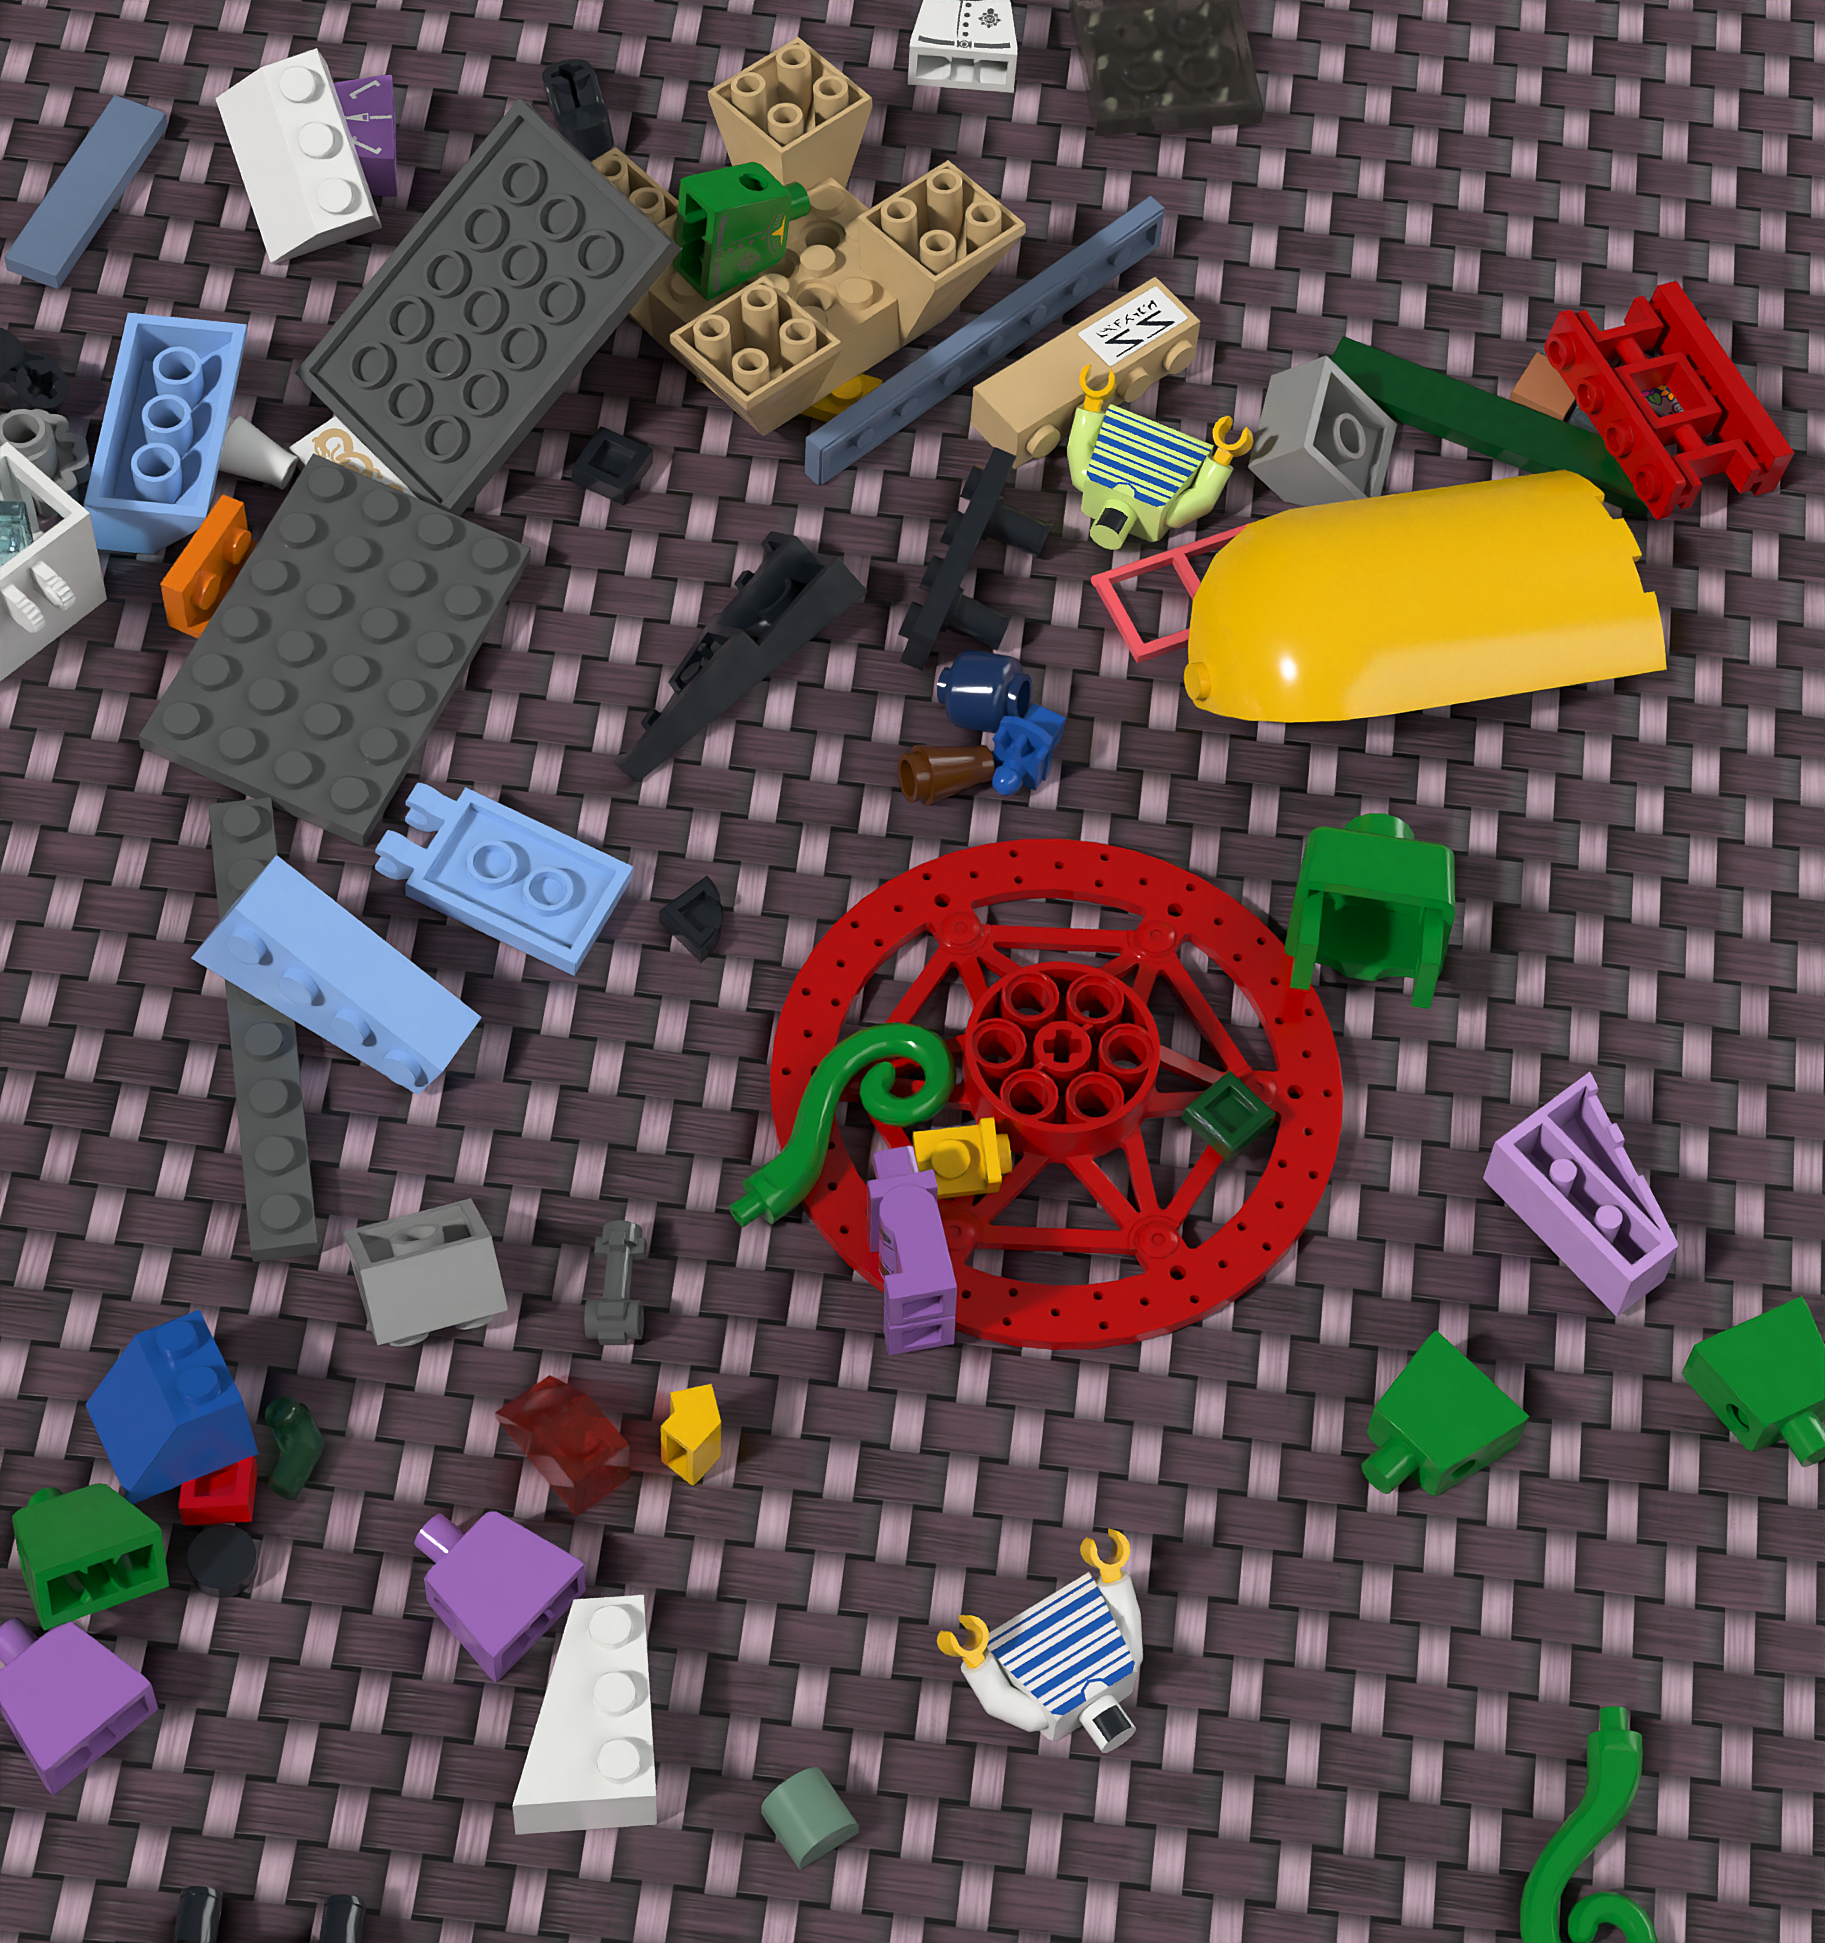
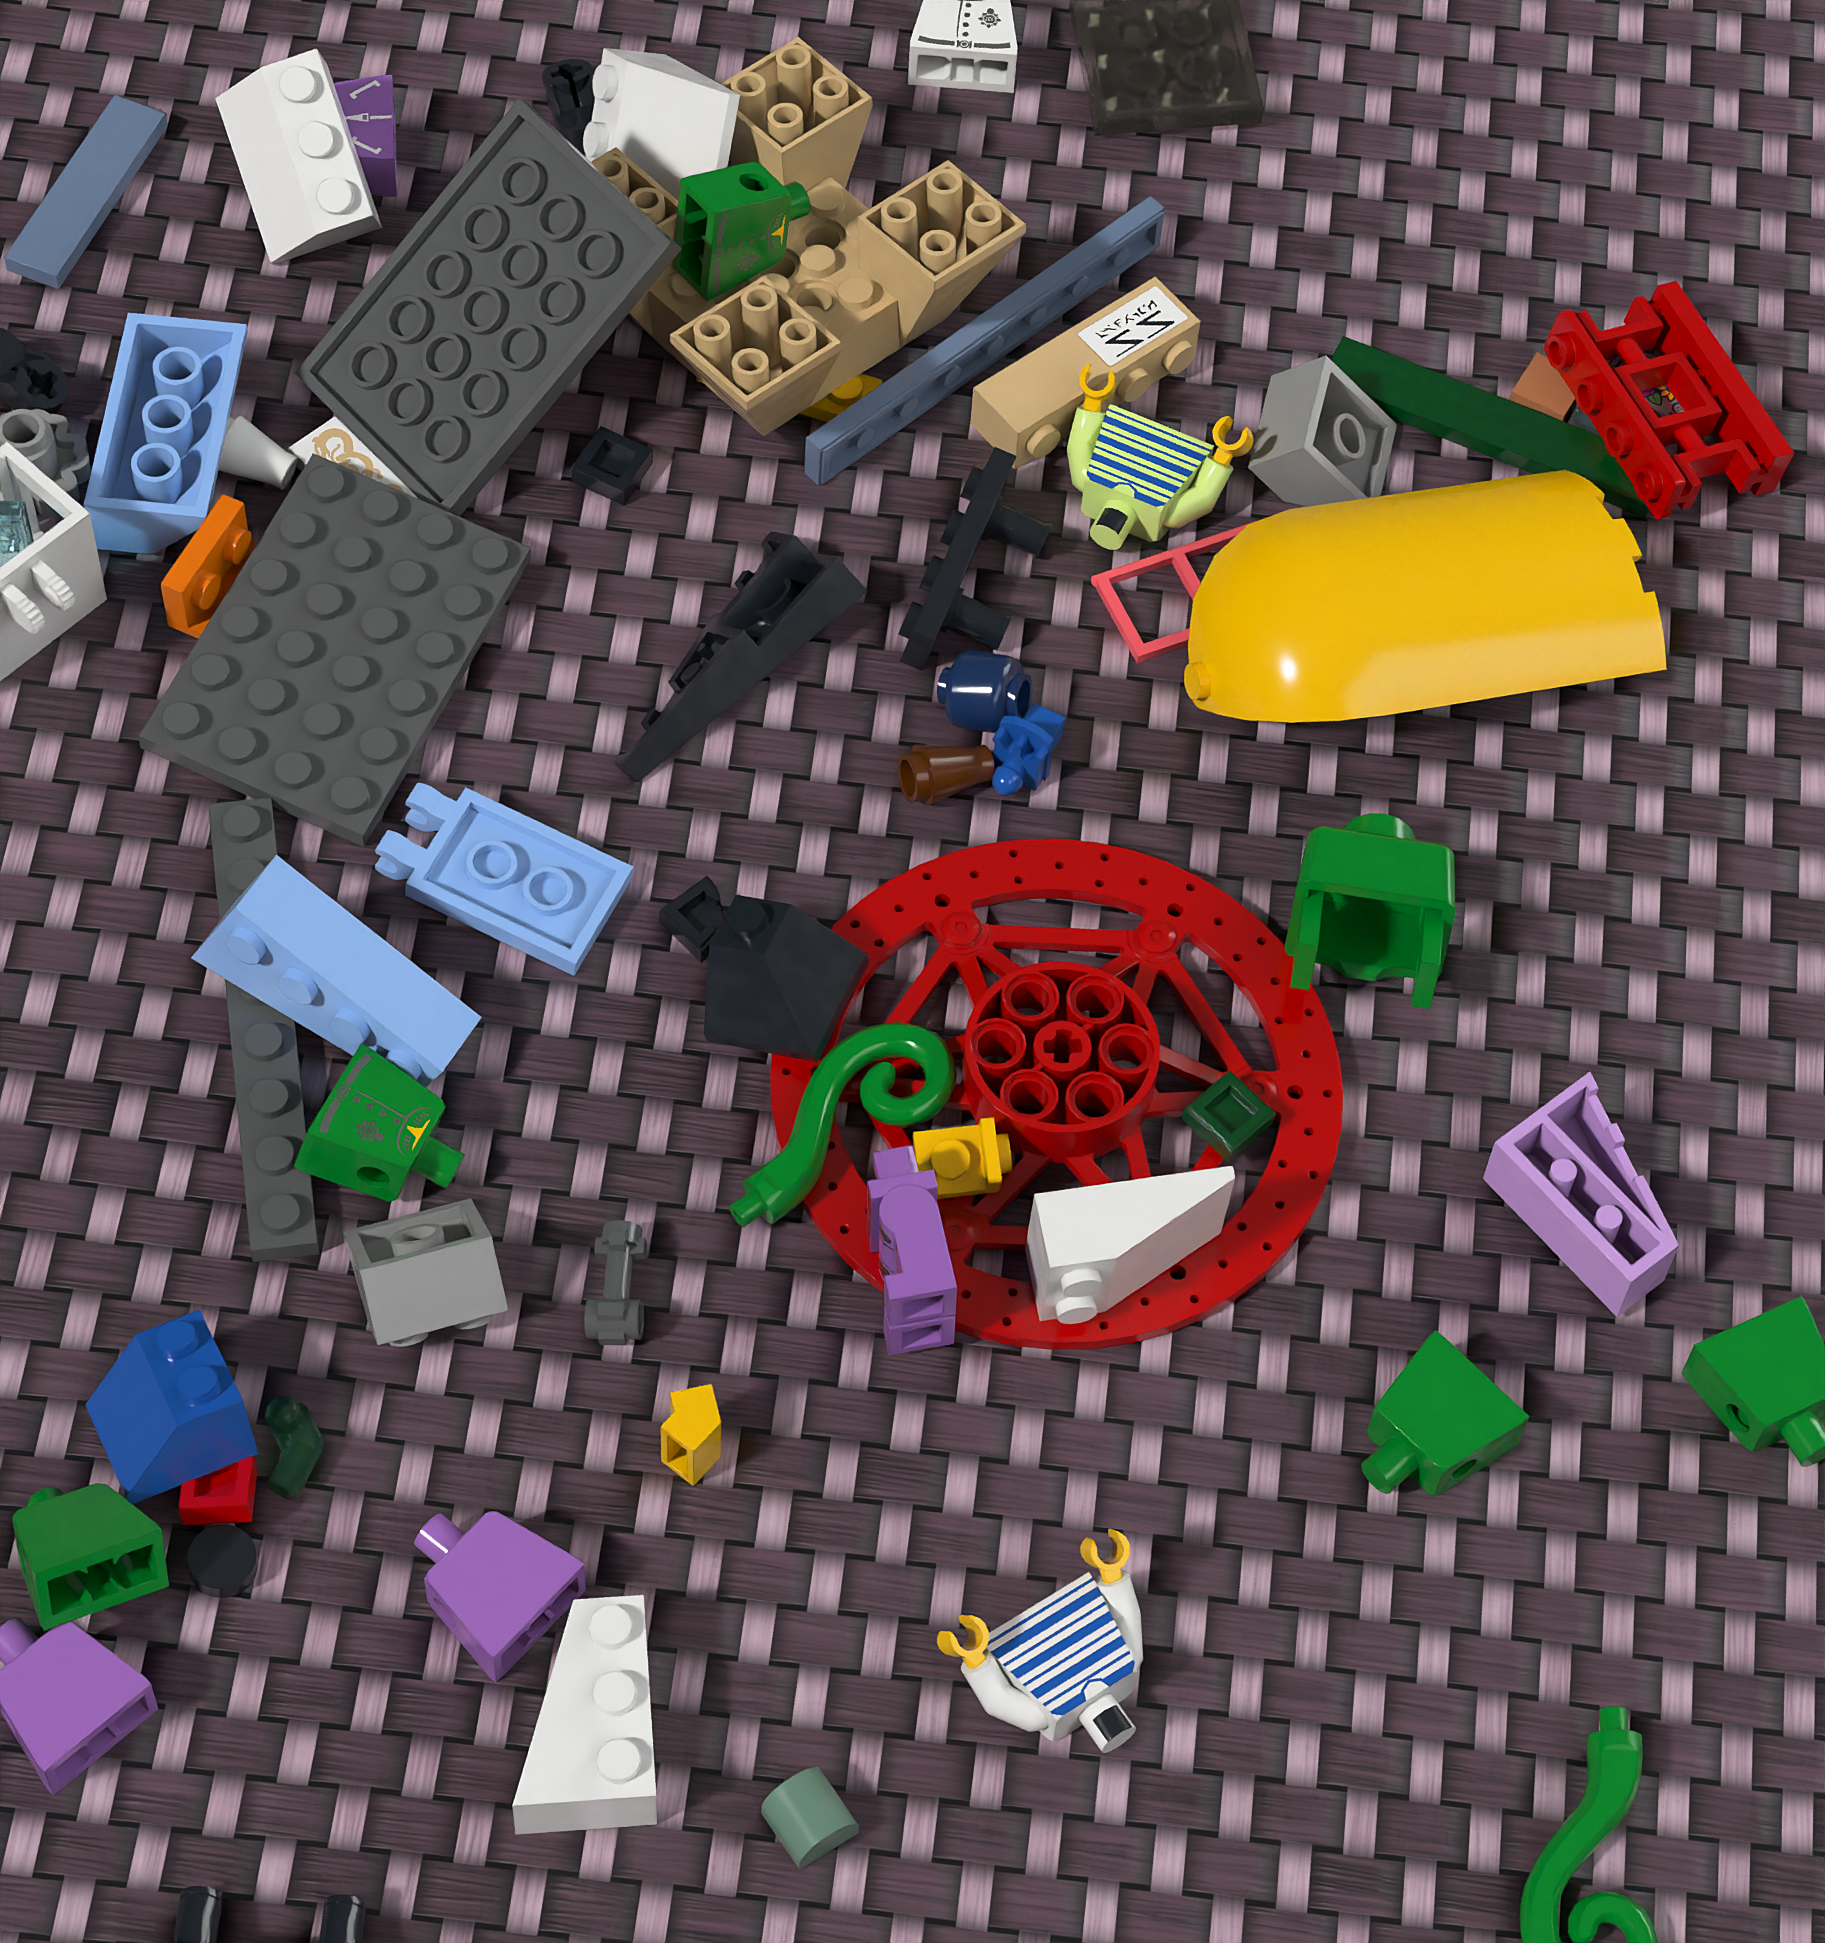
(378, 1131): none -> green torso
(568, 1442): clear red slope -> none
(660, 116): none -> white slope
(777, 980): none -> black slope
(1112, 1238): none -> white slope

